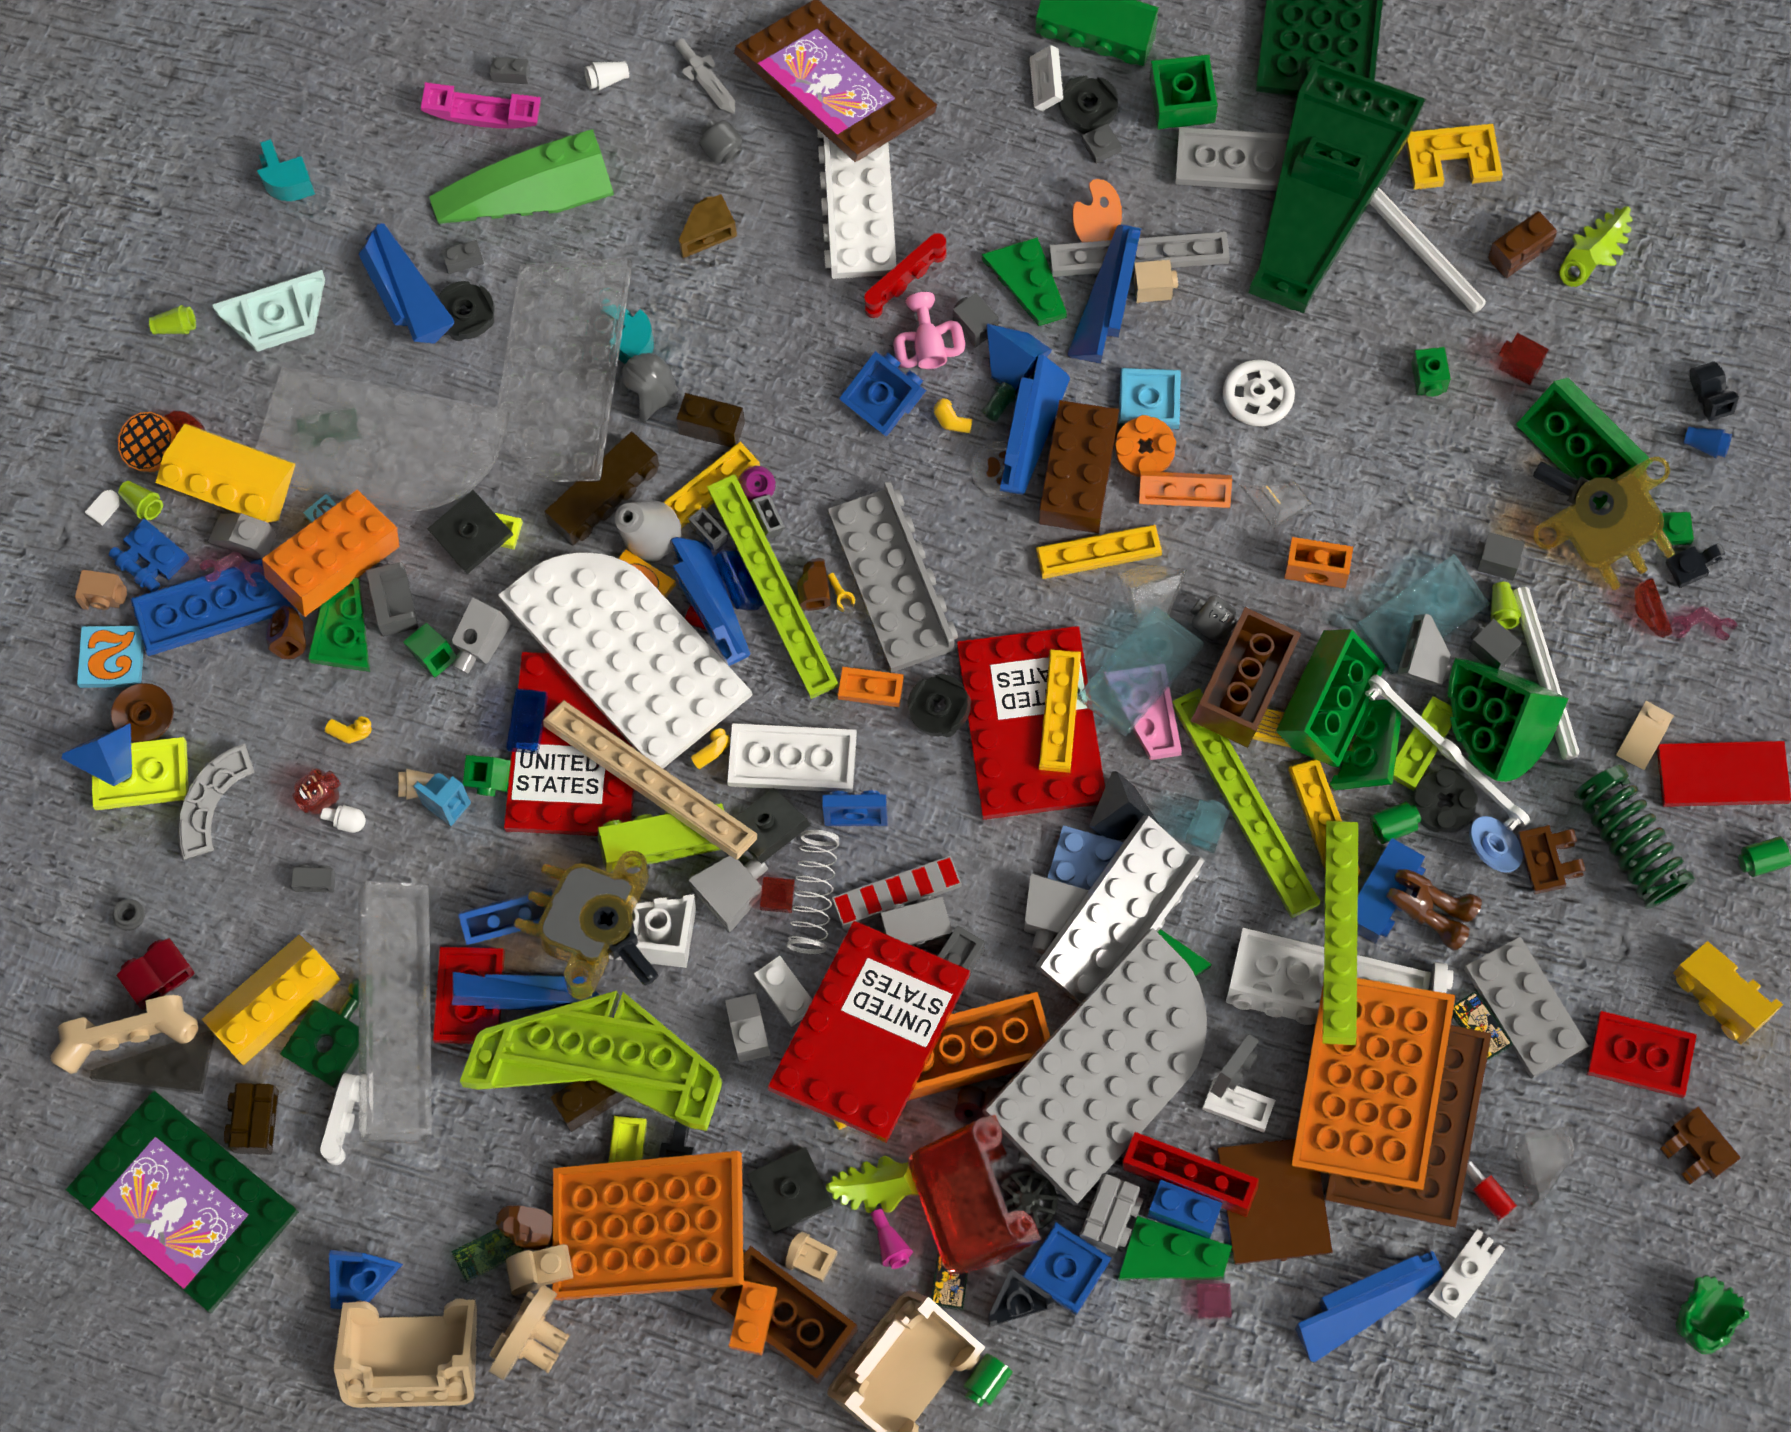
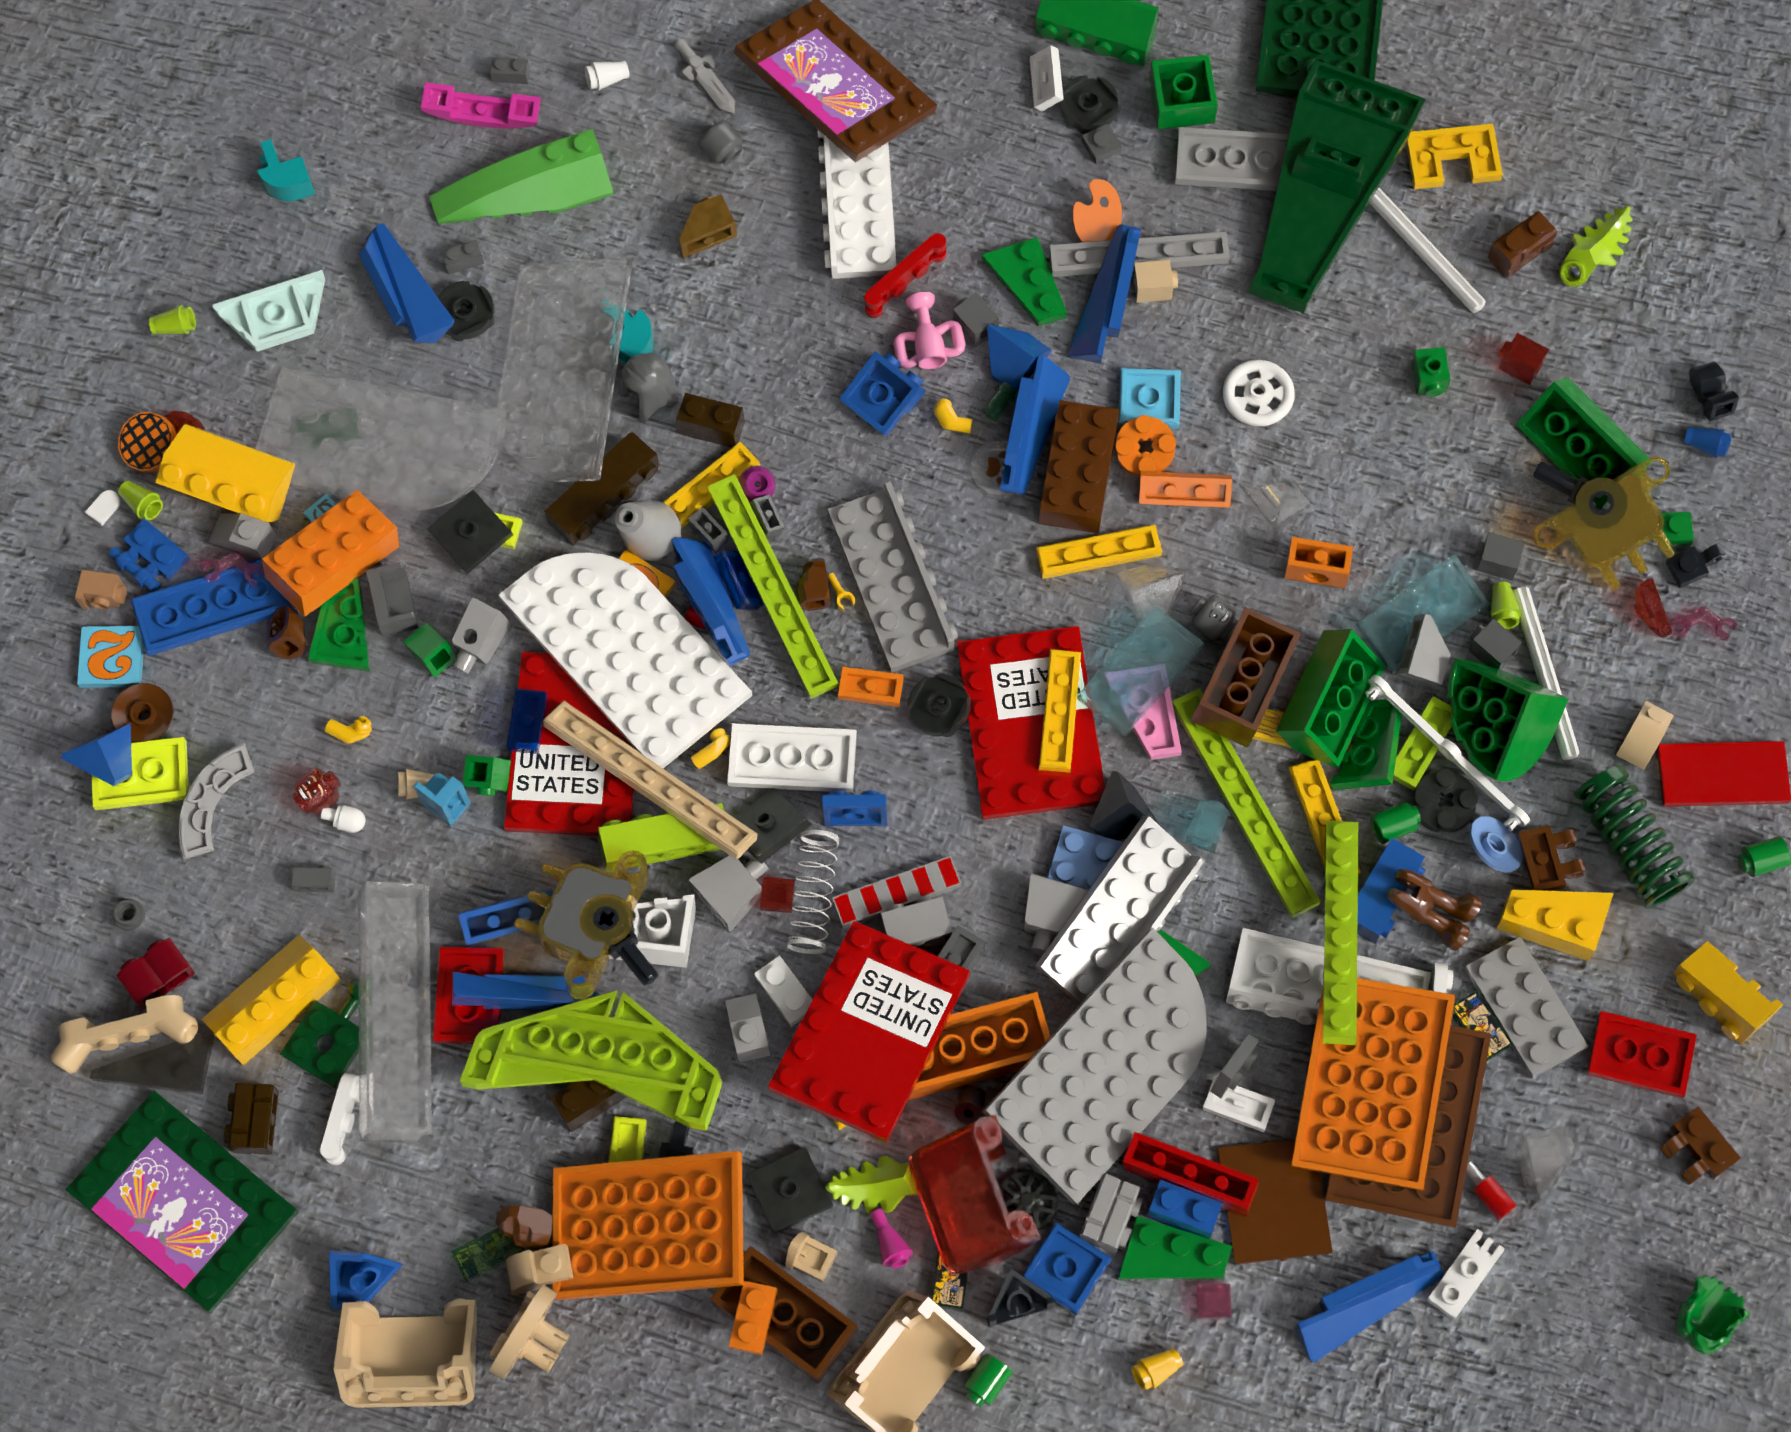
(1155, 1369): none -> yellow cone
(1557, 919): none -> yellow wedge

